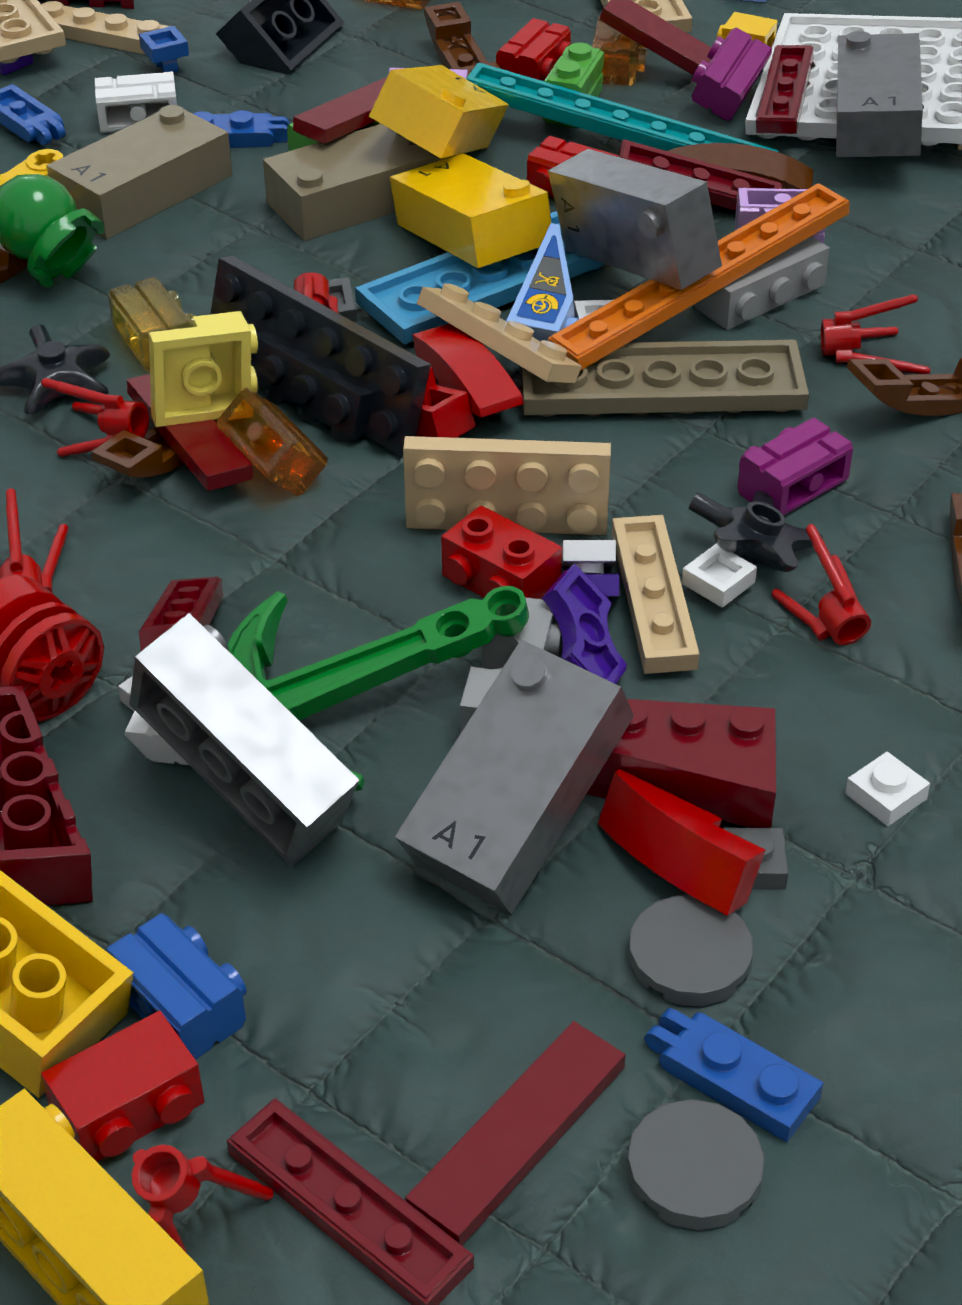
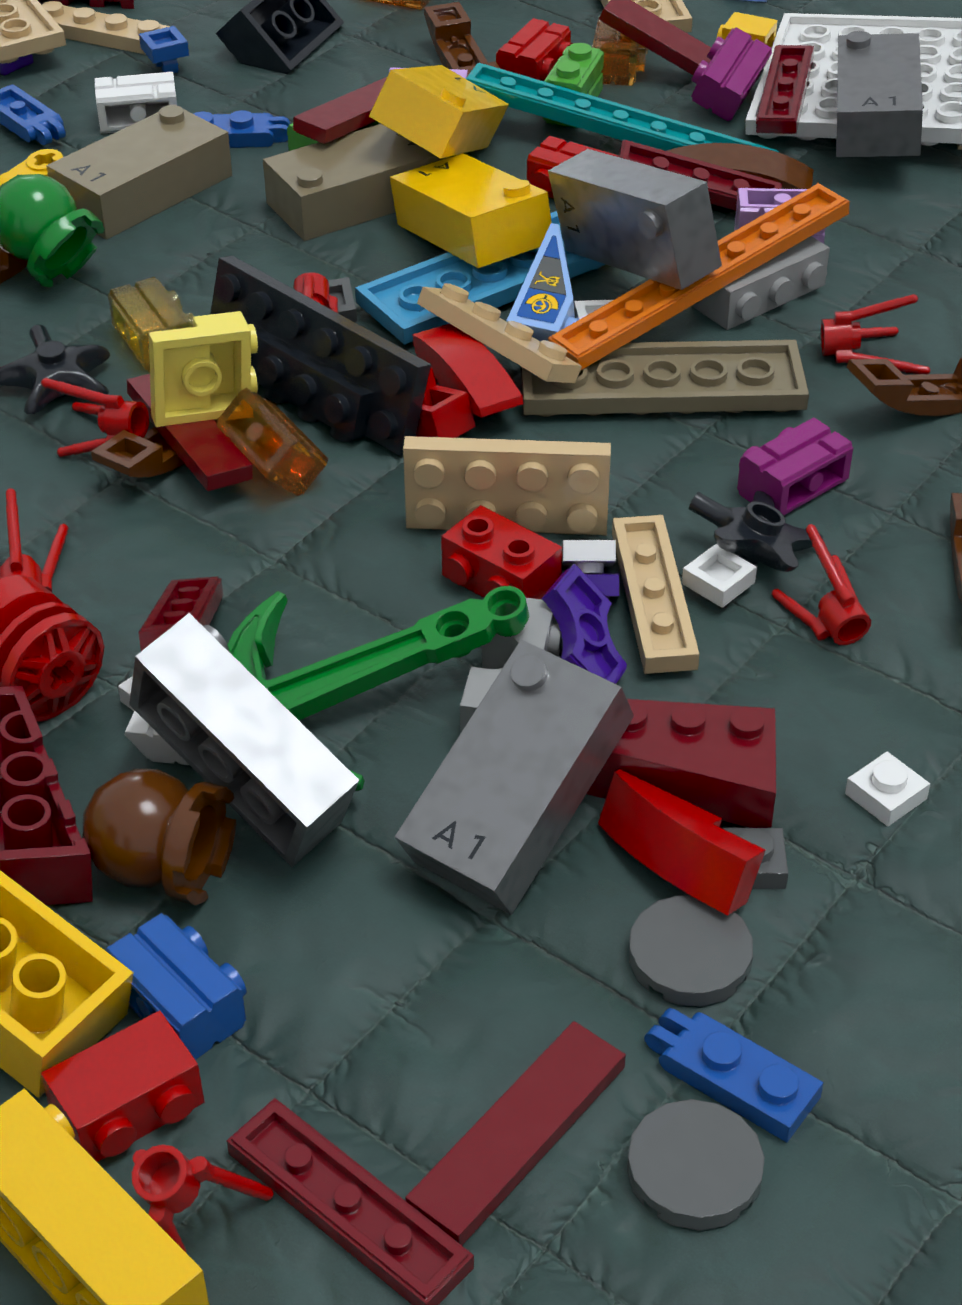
(156, 831): none -> reddish brown tile

